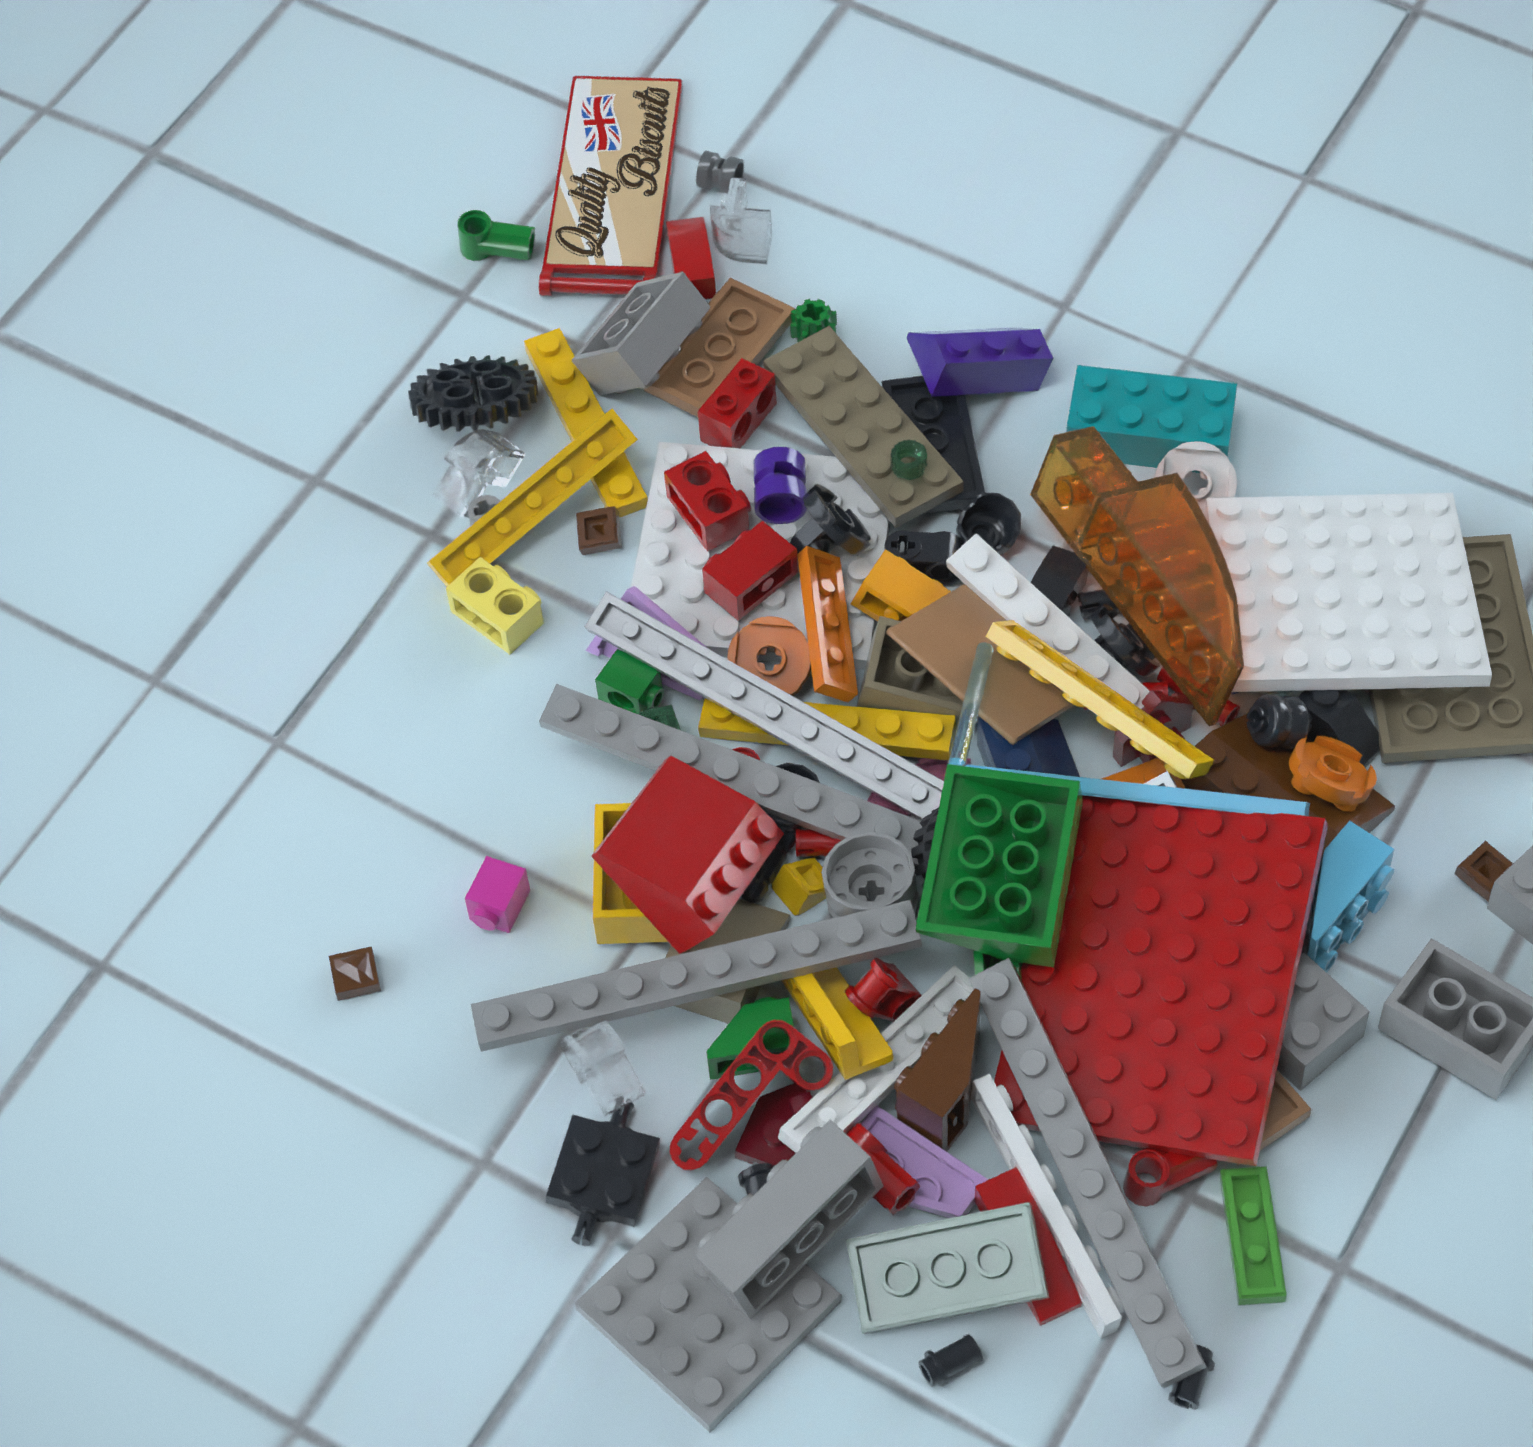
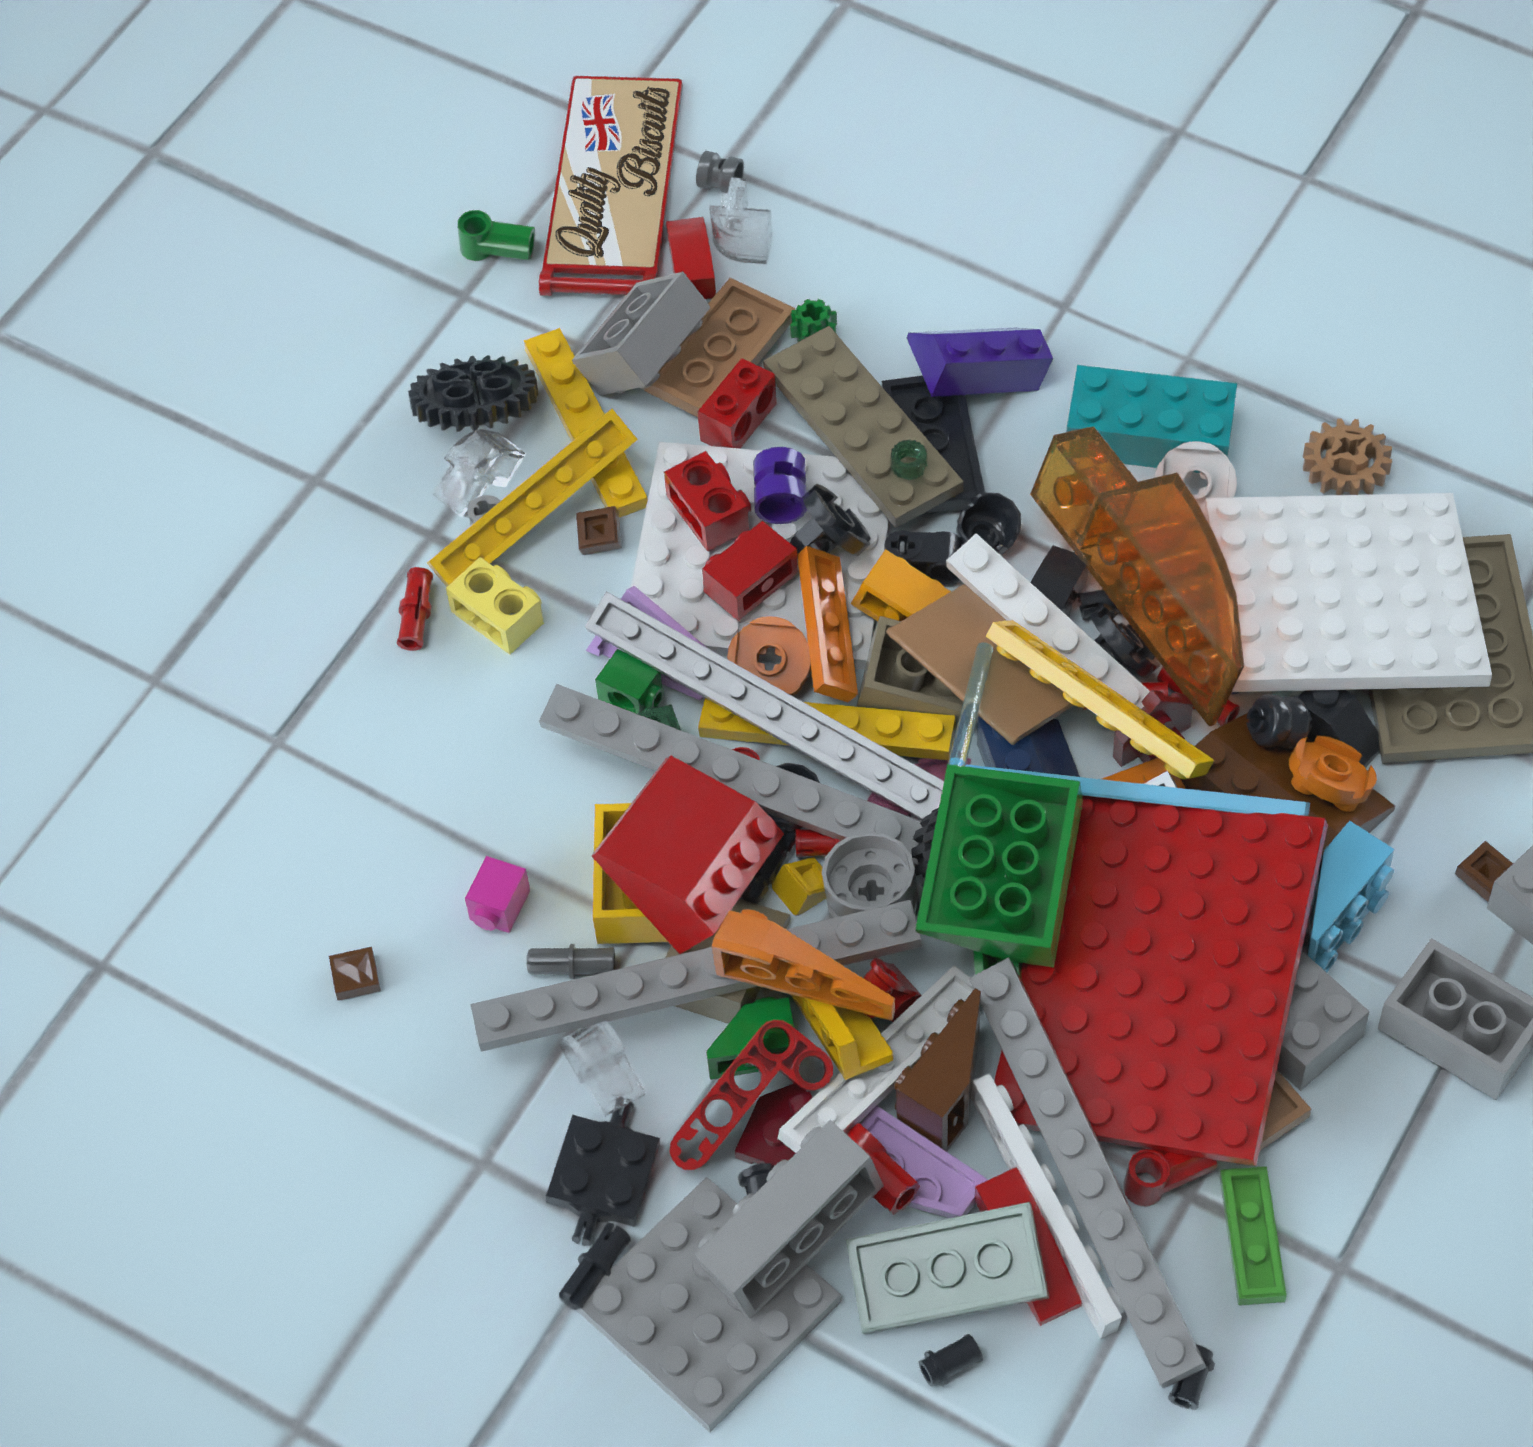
(415, 609): none -> red pin
(570, 961): none -> dark grey axle
(594, 1266): none -> black axle
(771, 957): none -> orange wedge
(1347, 458): none -> medium nougat gear

